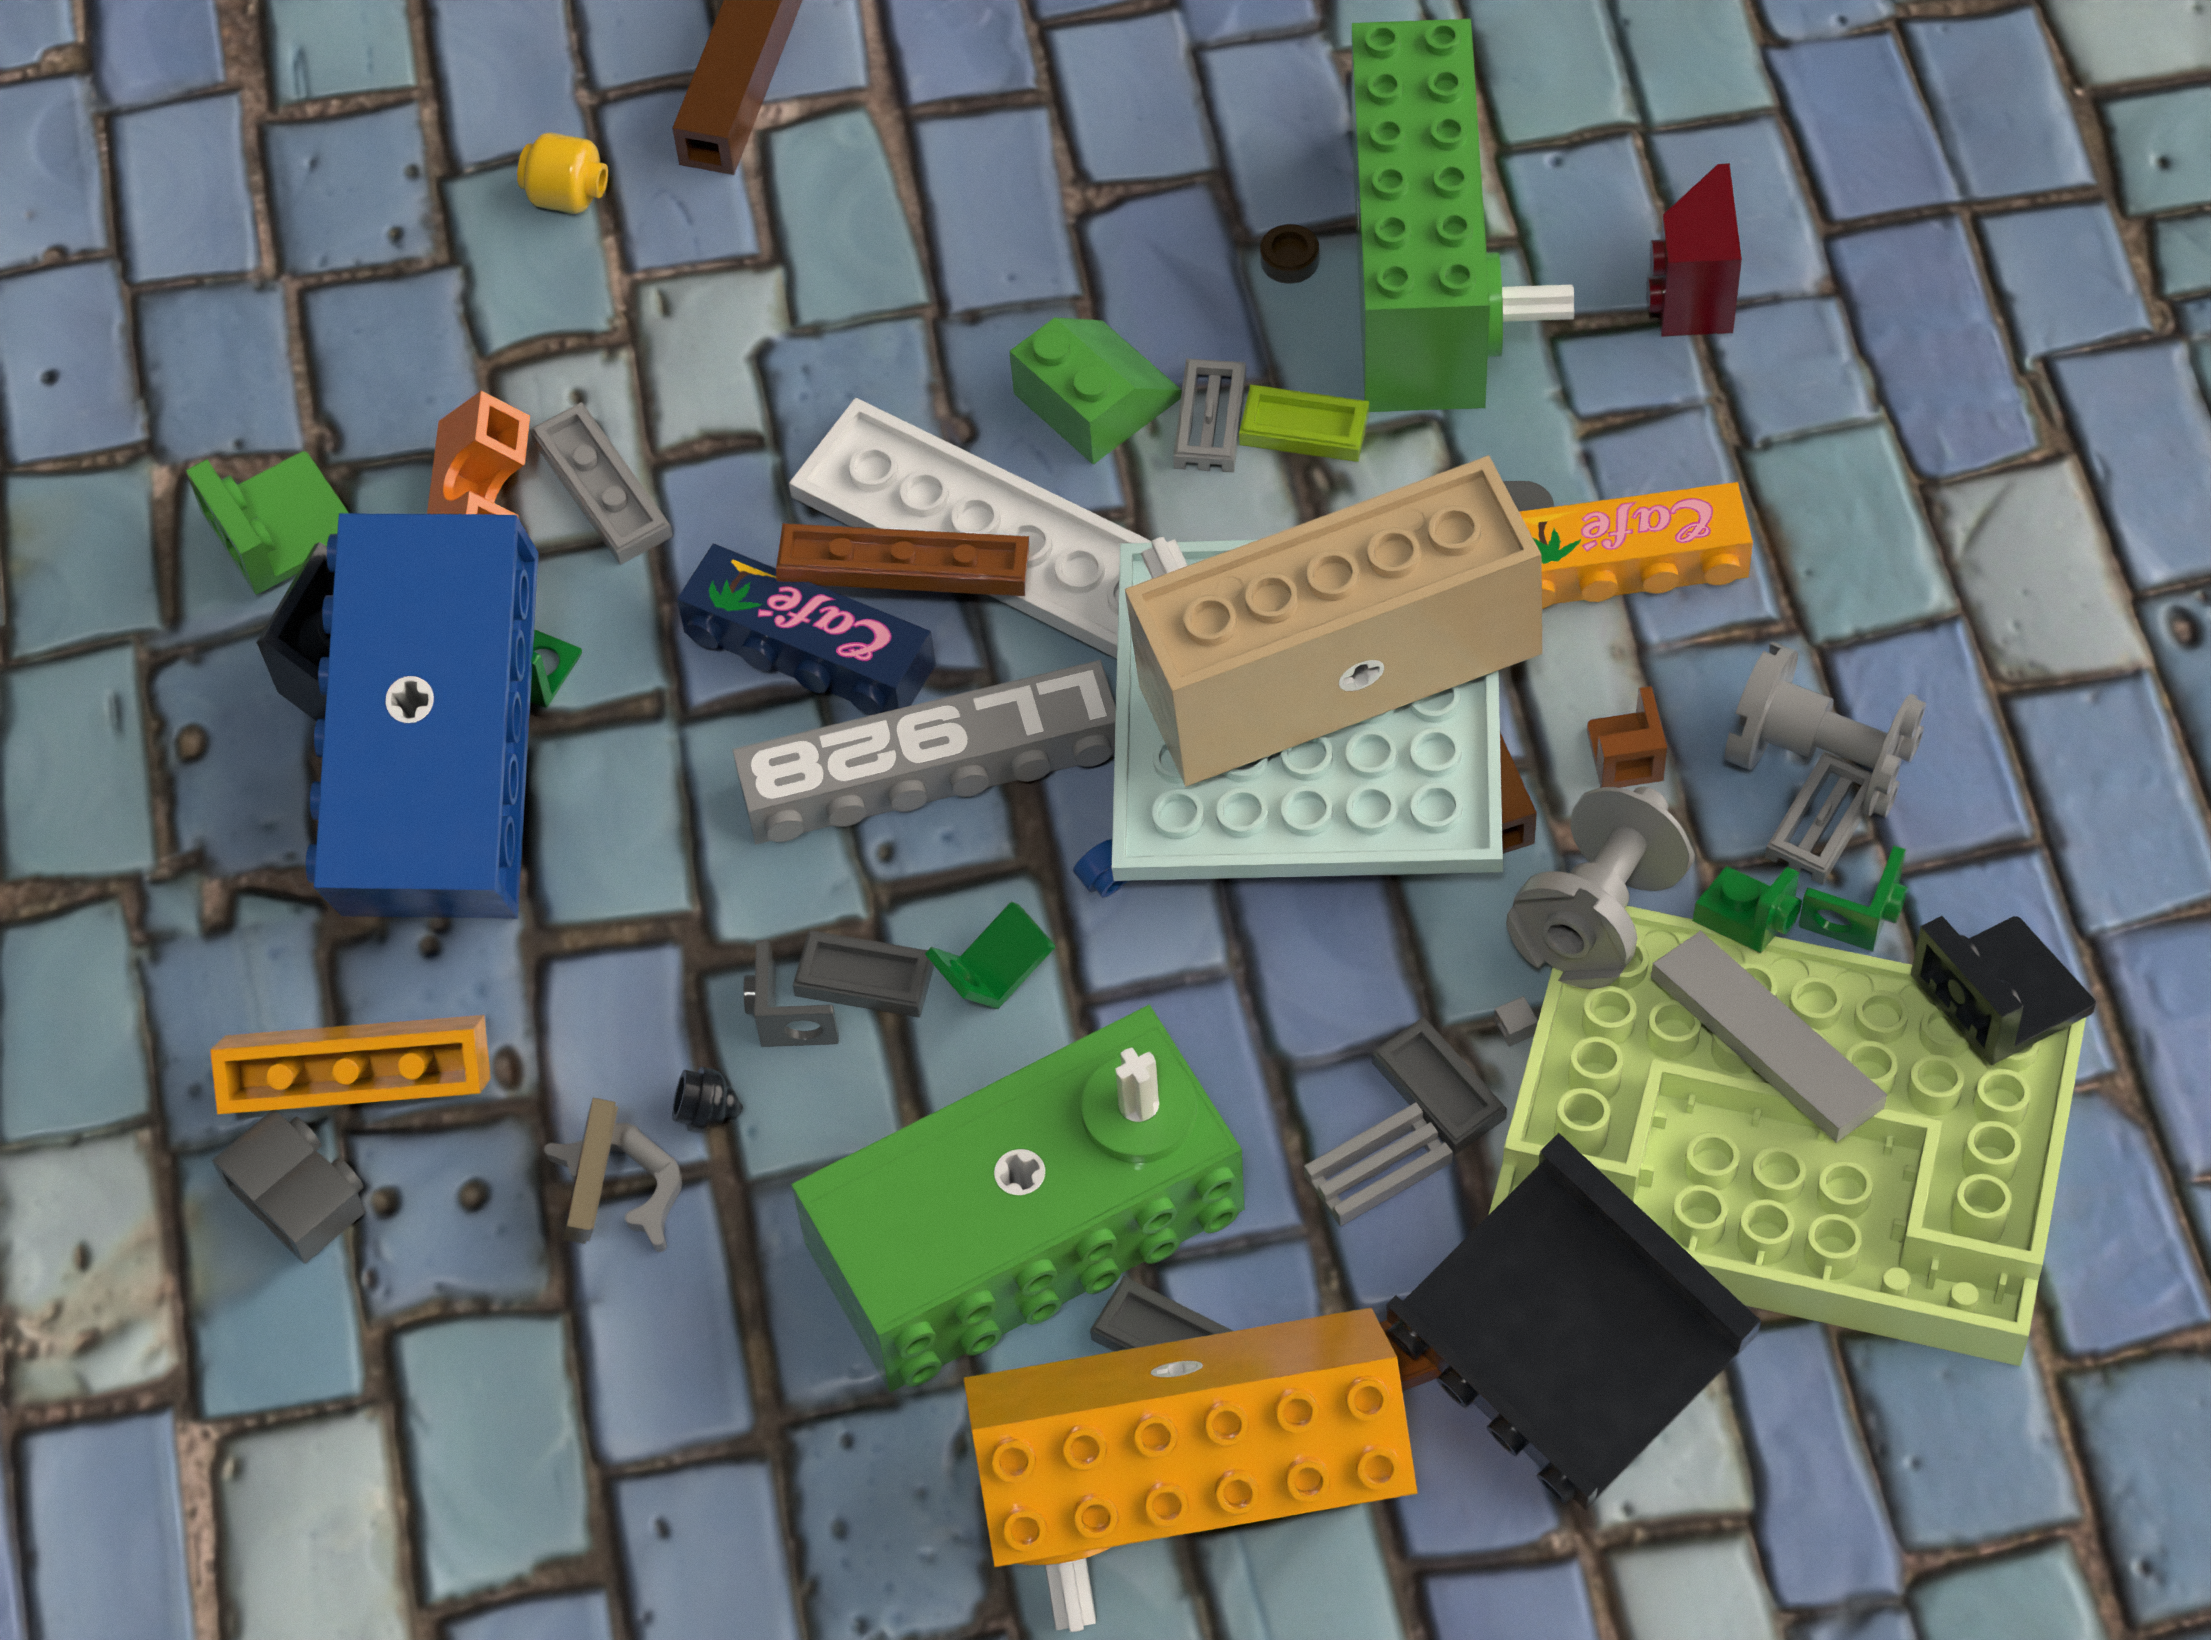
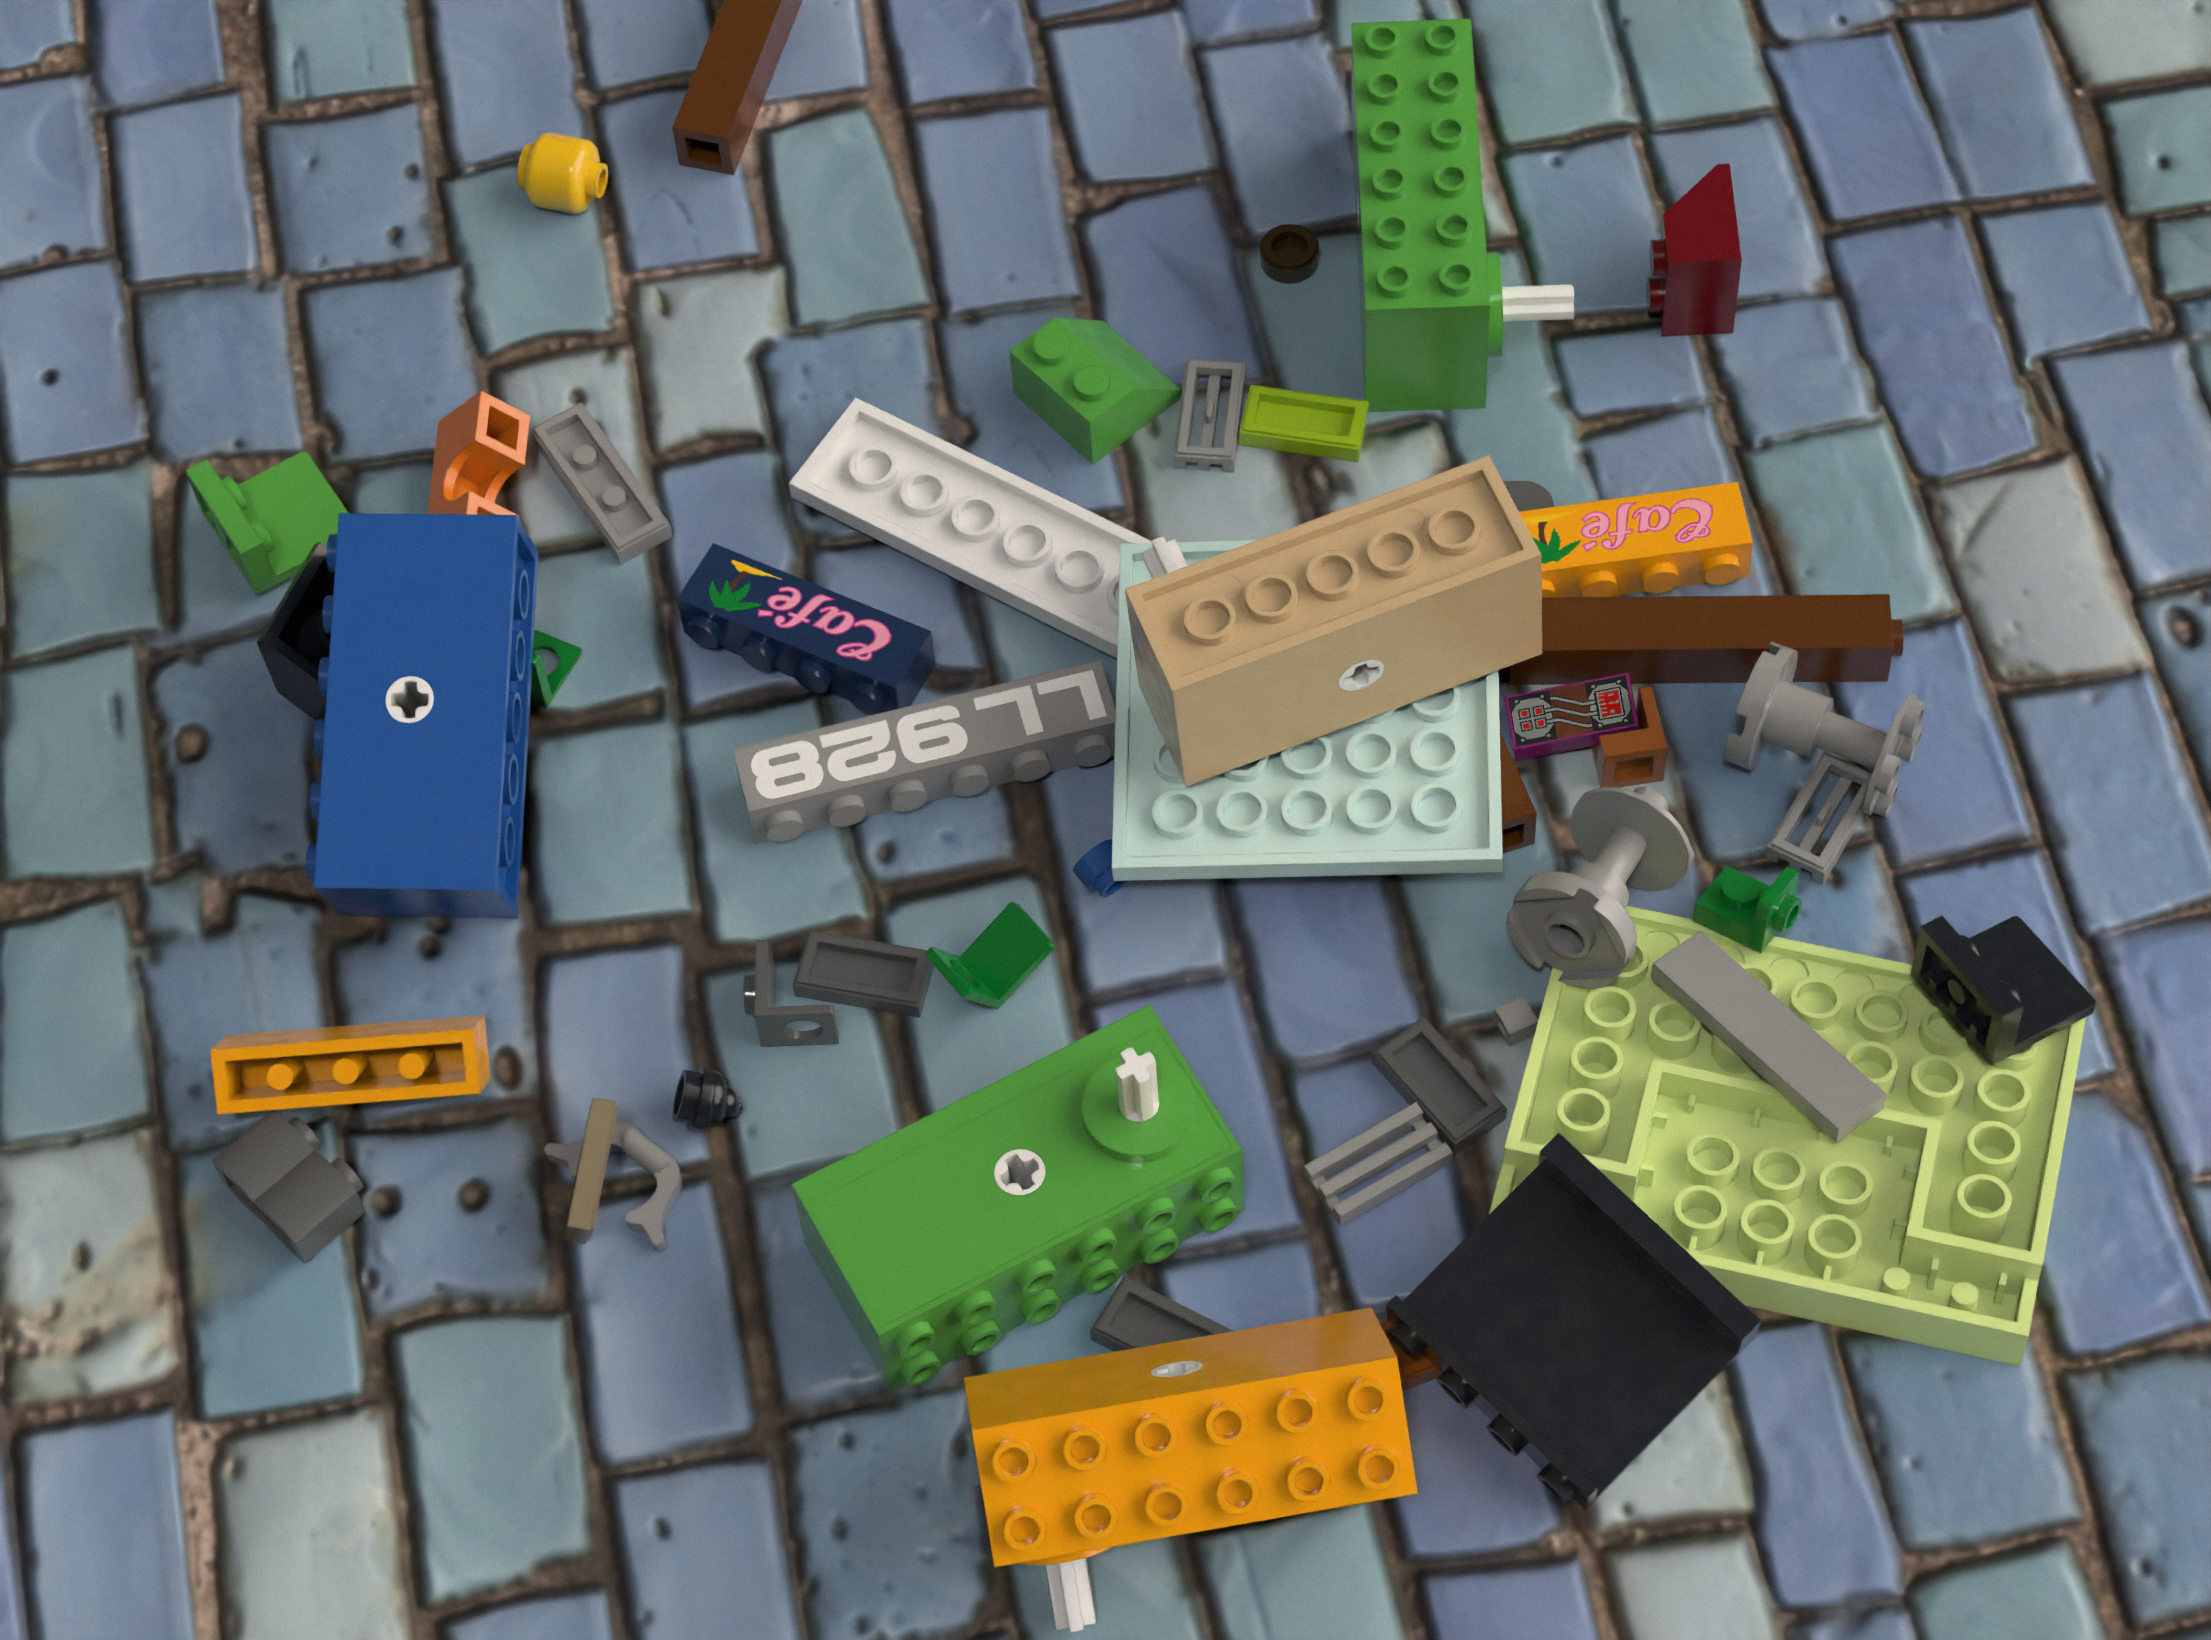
(903, 559): dark orange tile -> none
(1570, 715): none -> tile
(1712, 638): none -> reddish brown brick
(1864, 921): green bracket -> none

